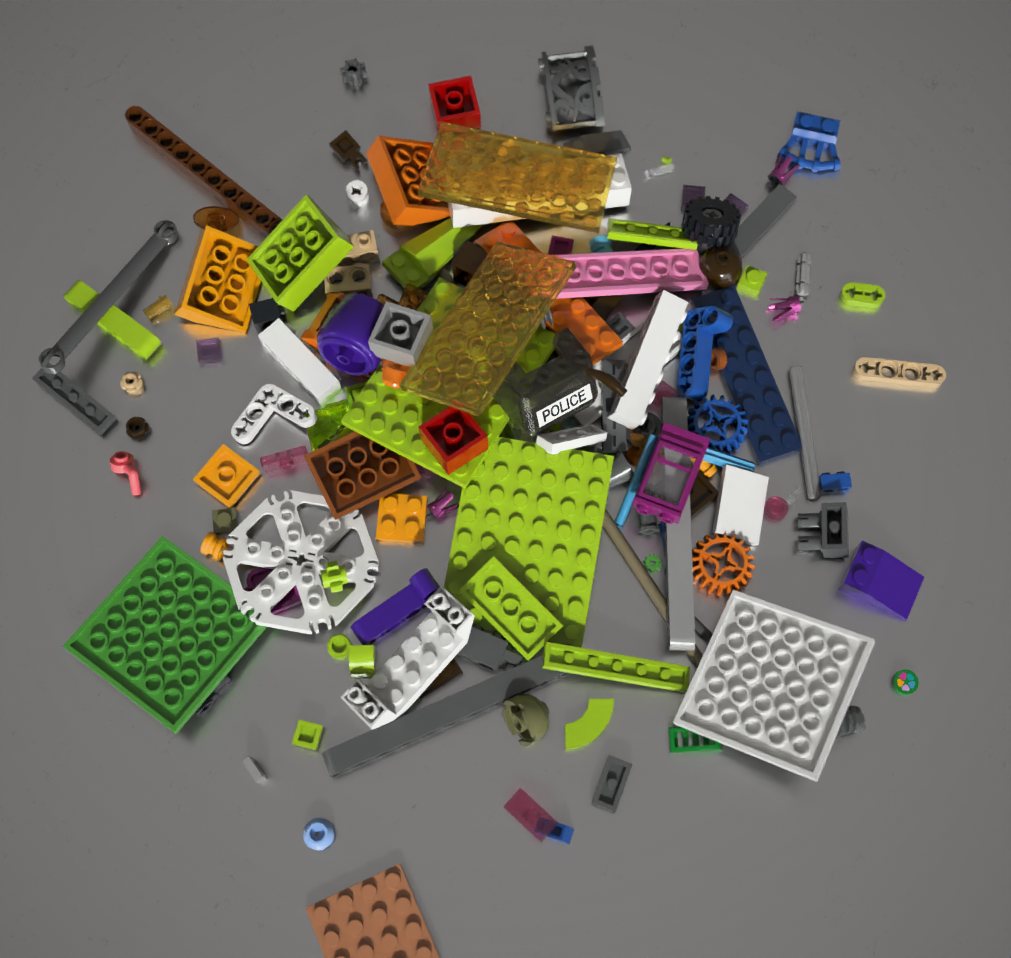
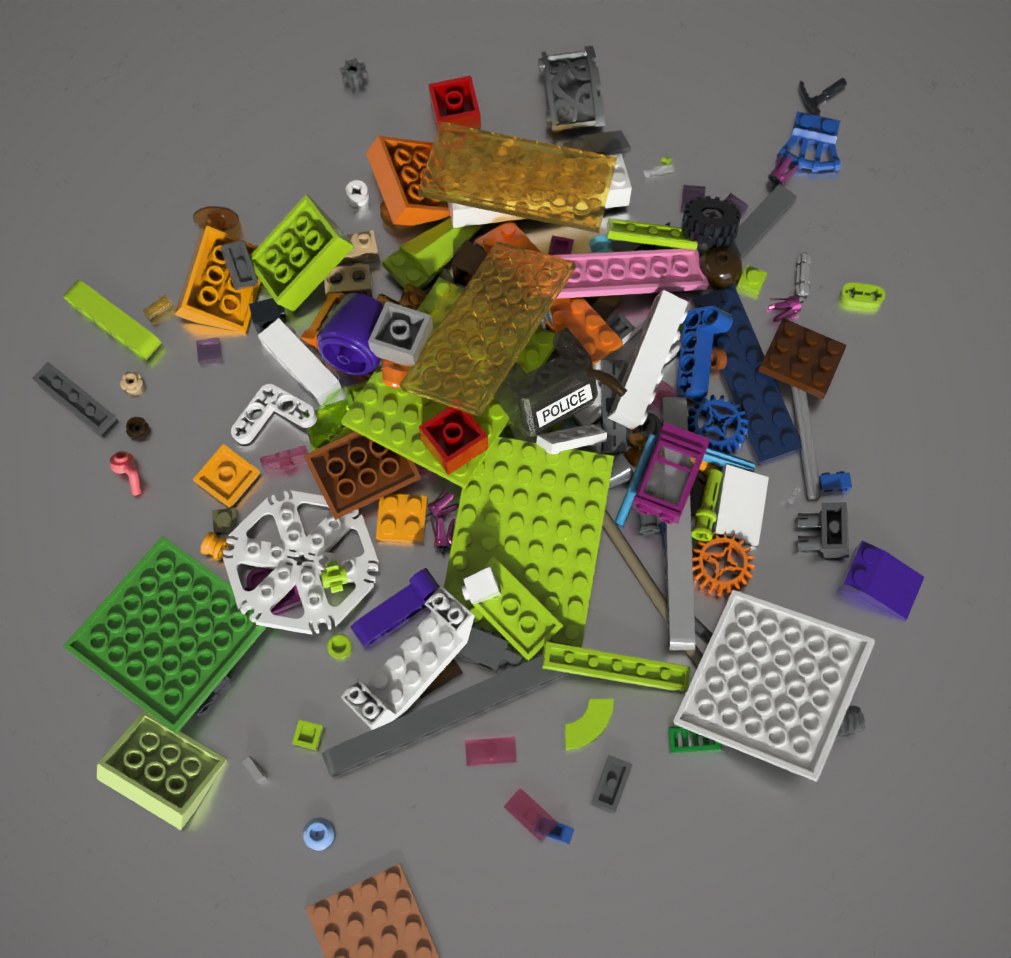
(108, 297): dark grey piece -> none
(160, 769): none -> yellowish green slope
(205, 177): reddish brown beam -> none
(239, 265): none -> dark grey plate
(347, 148): dark brown plate -> none
(362, 661): lime brick -> none
(441, 540): none -> flat silver piece
(481, 586): none -> white slope
(490, 751): none -> clear pink plate
(527, 717): olive cylinder -> none
(652, 567): bright green piece -> none
(706, 514): none -> lime pin
(776, 508): clear pink plate -> none
(802, 358): none -> reddish brown plate
(812, 102): none -> black piece
(899, 372): tan beam -> none
(905, 682): green tile -> none

